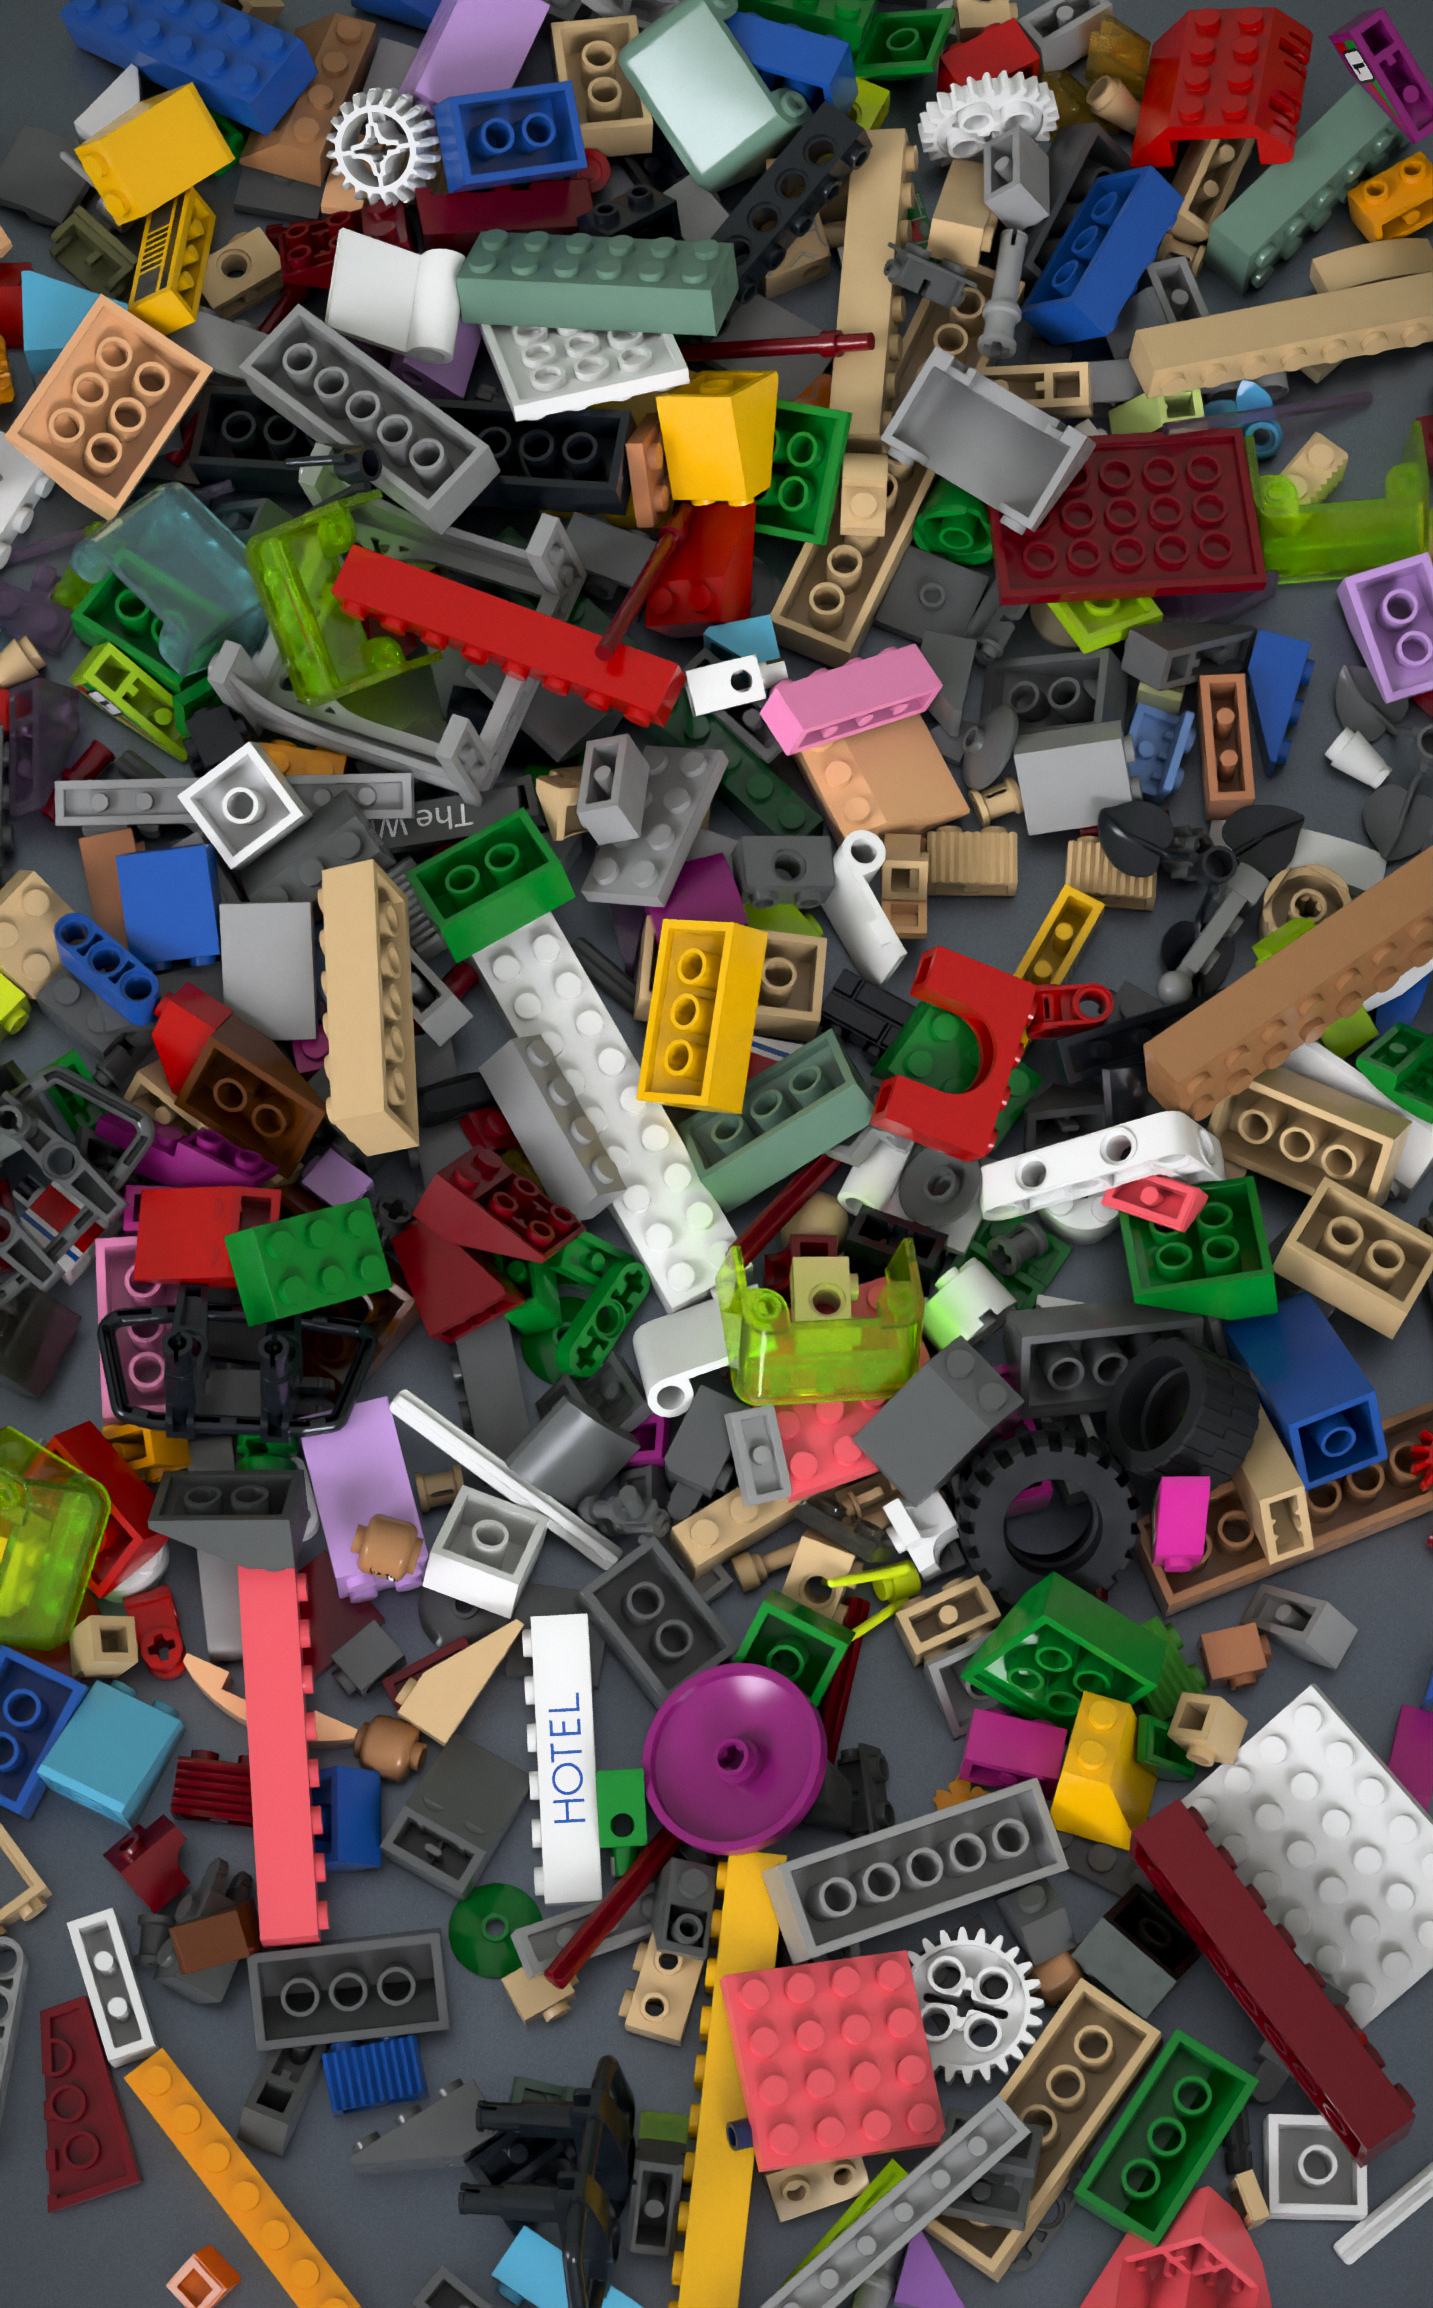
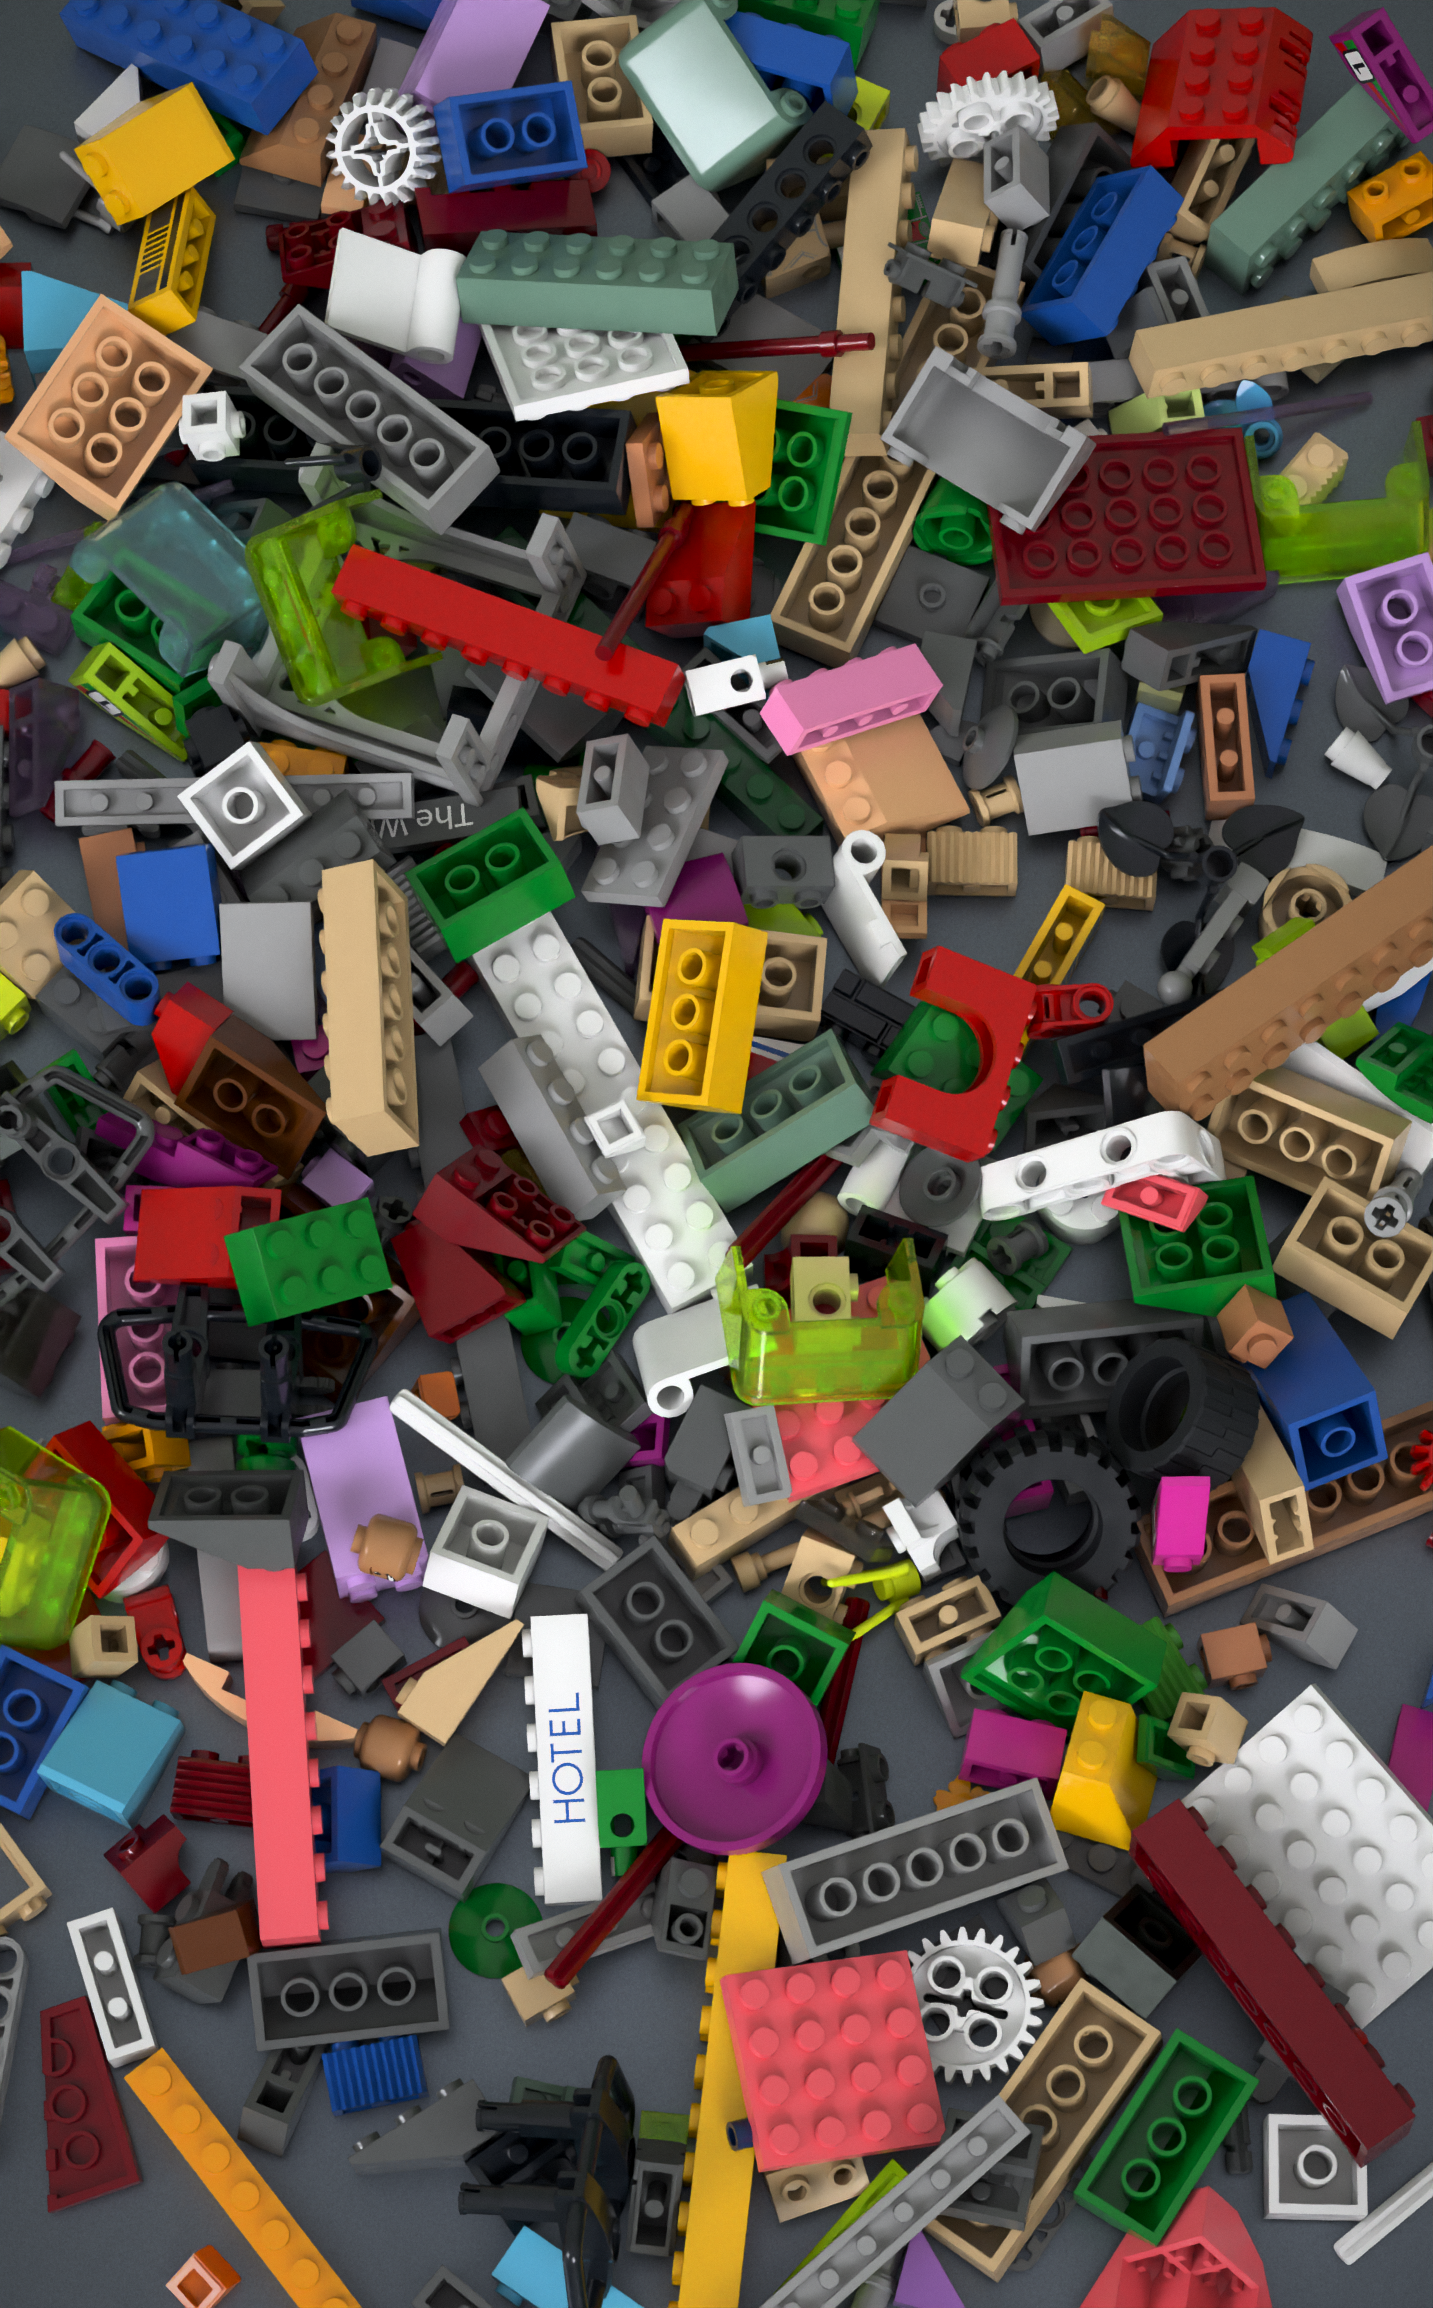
(50, 1212): torso -> none
(94, 255): olive hinge -> none
(211, 426): none -> white brick
(262, 276): tan brick -> none
(438, 1392): none -> orange slope
(452, 1099): black piece -> none
(616, 1129): none -> white slope
(637, 213): black brick -> none
(668, 1989): tan brick -> none
(864, 494): tan brick -> none
(903, 44): green slope -> none
(1248, 2199): tan tile -> none
(1254, 1327): none -> nougat brick
(1395, 1200): none -> light grey pin

